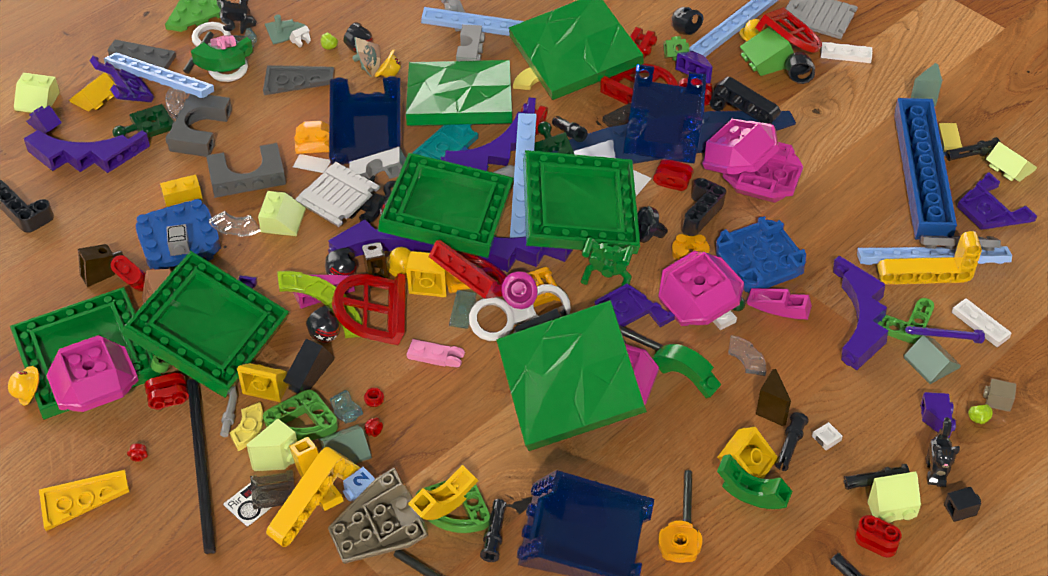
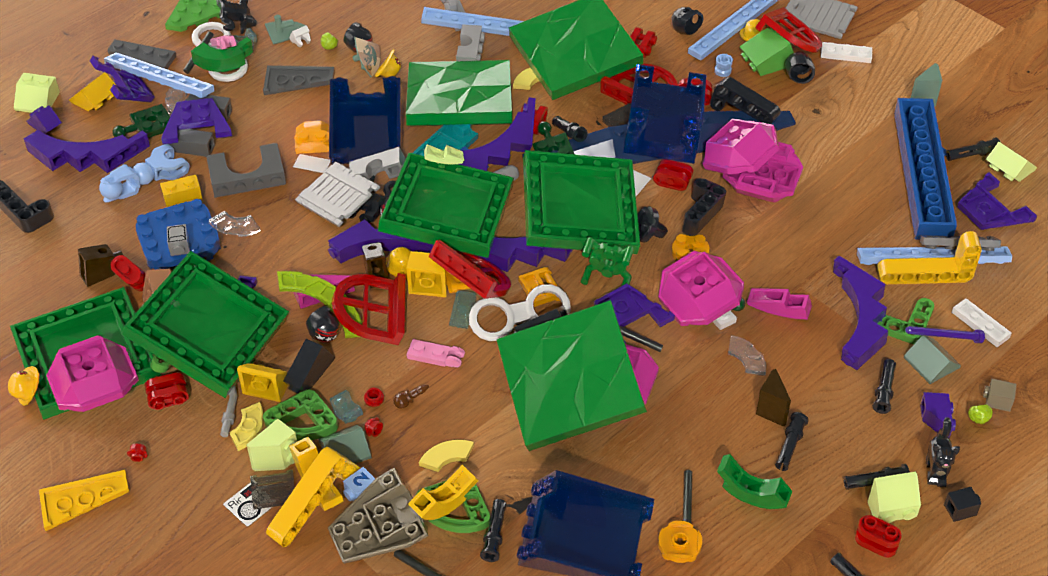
(155, 167): none -> light blue piece
(195, 115): none -> dark purple wing
(201, 467): black axle -> none
(280, 214): yellowish green slope -> none
(340, 262): black helmet -> none
(402, 400): none -> reddish brown bar
(446, 453): none -> light yellow tile
(448, 156): none -> yellowish green slope
(519, 290): dark pink hat -> none
(525, 141): light blue plate -> none
(670, 47): bright green brick -> none
(689, 363): green arch -> none
(694, 63): dark purple slope -> none
(723, 65): none -> light blue wheel
(750, 452): yellow slope -> none
(761, 254): blue plate -> none
(827, 436): white plate -> none
(884, 392): none -> black pin
(949, 136): light yellow tile -> none

